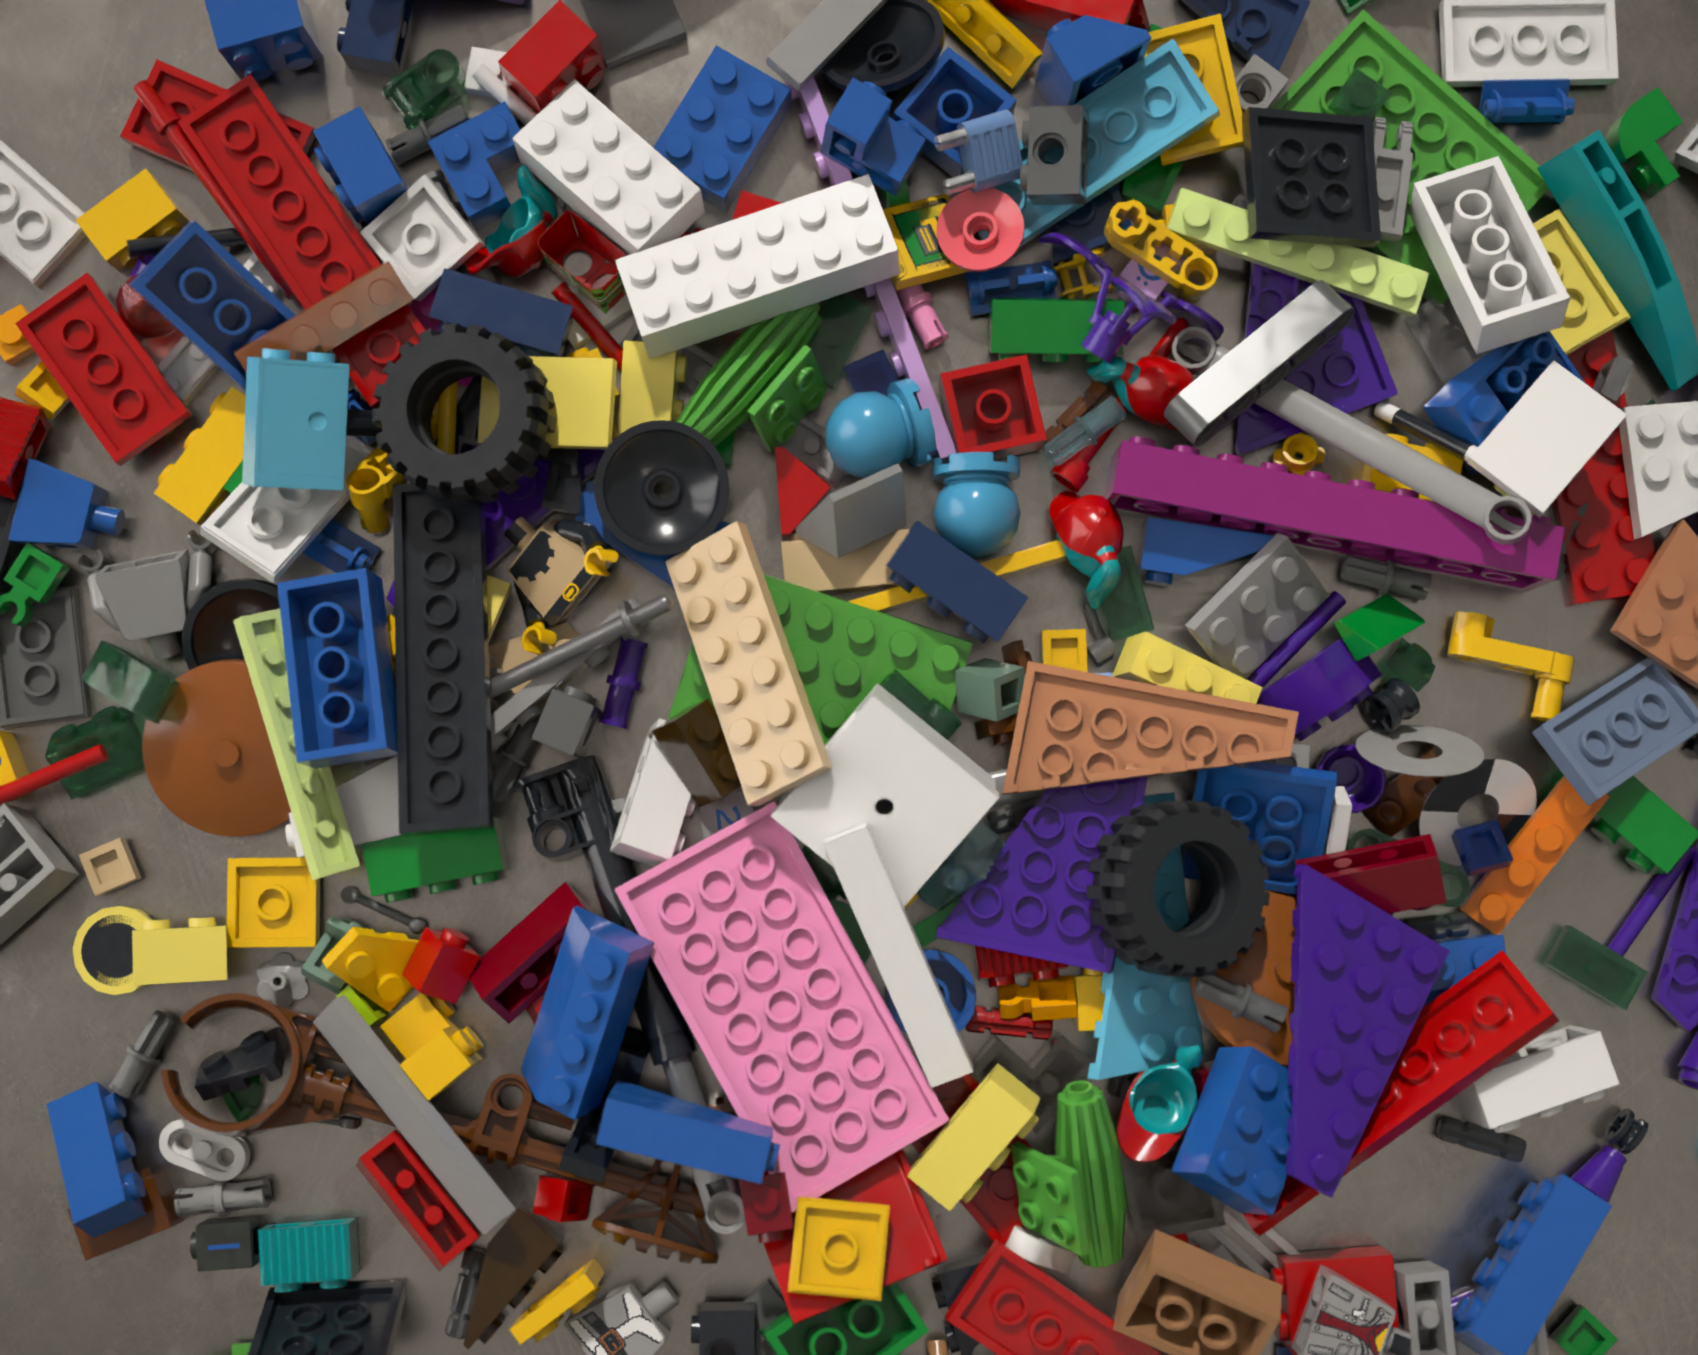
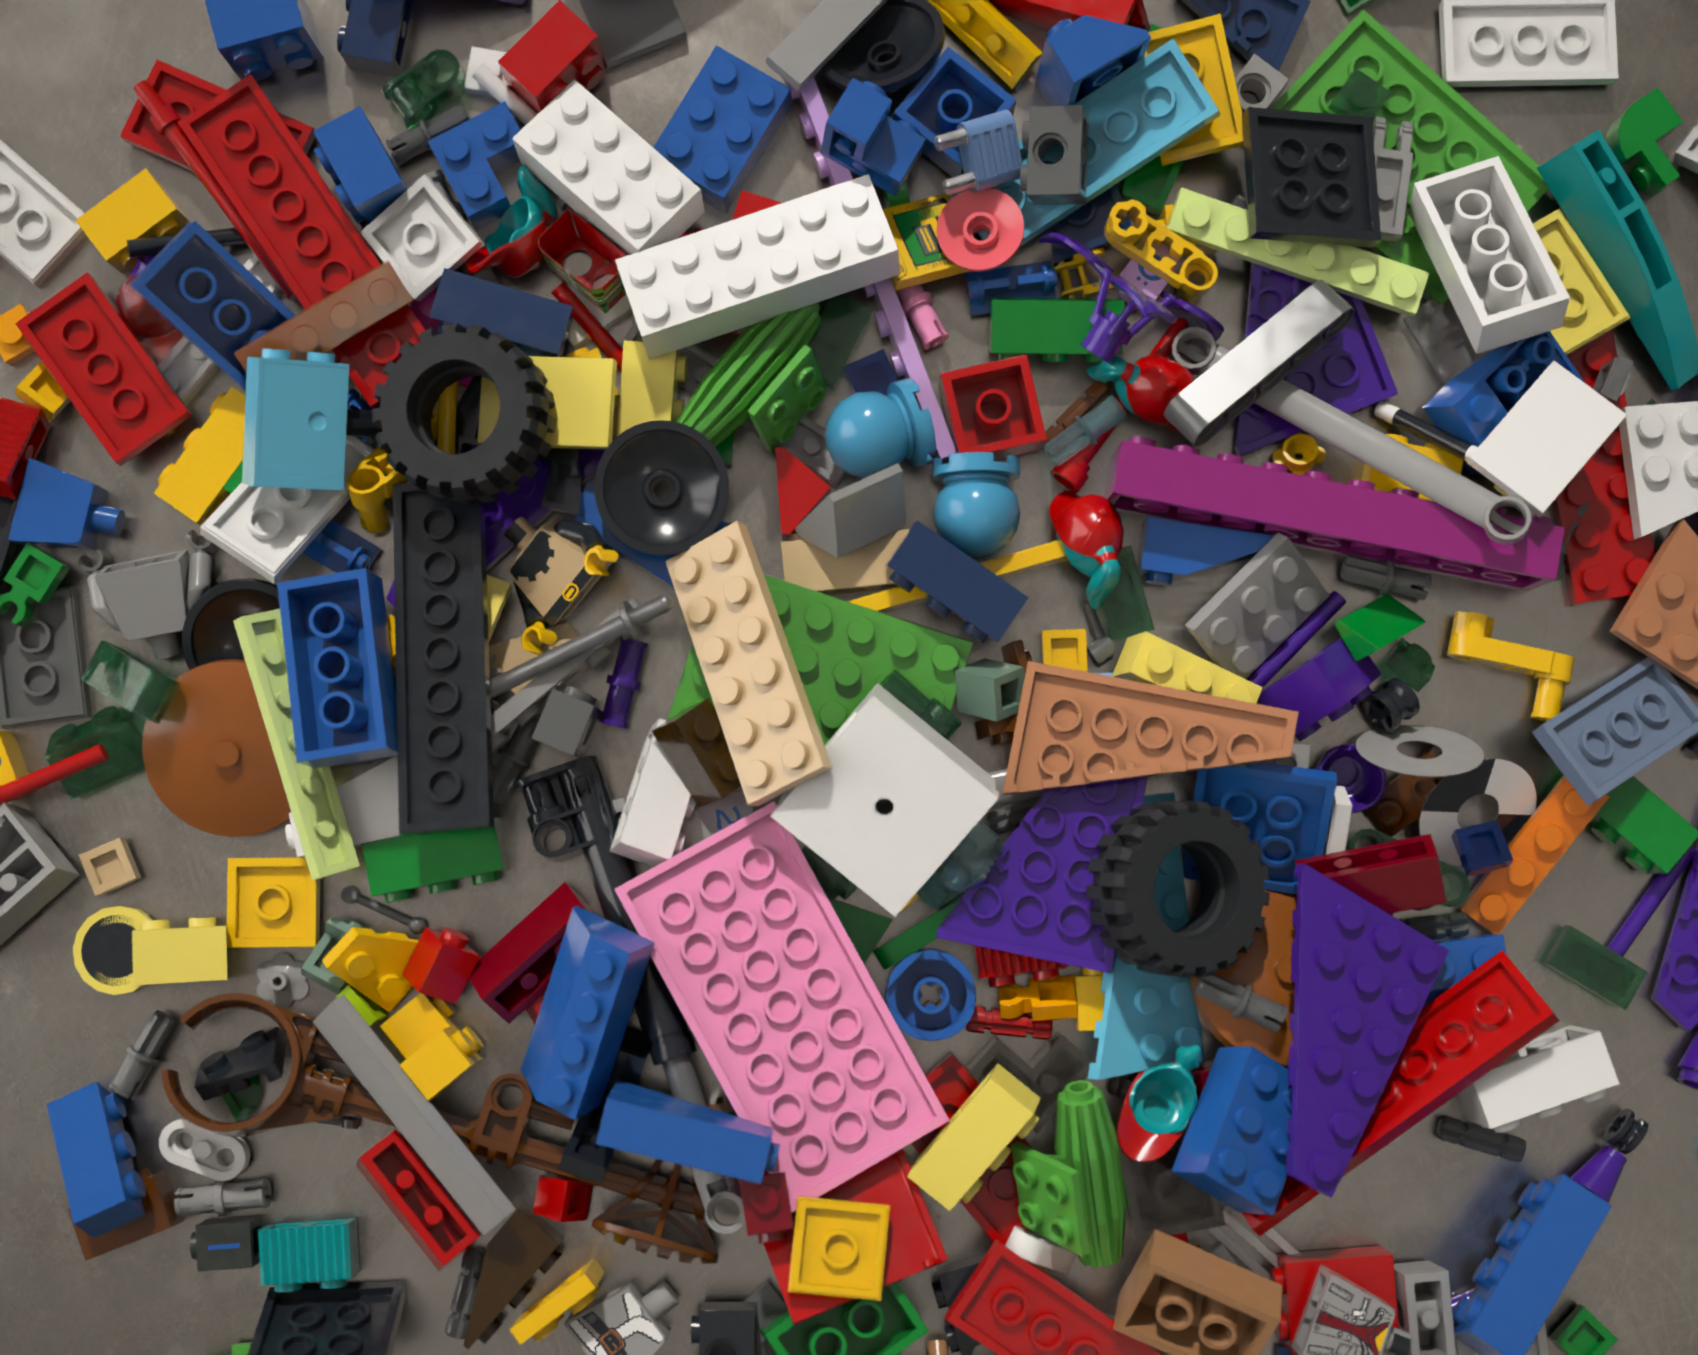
(898, 955): white tile -> none
(1526, 100): blue hinge -> none

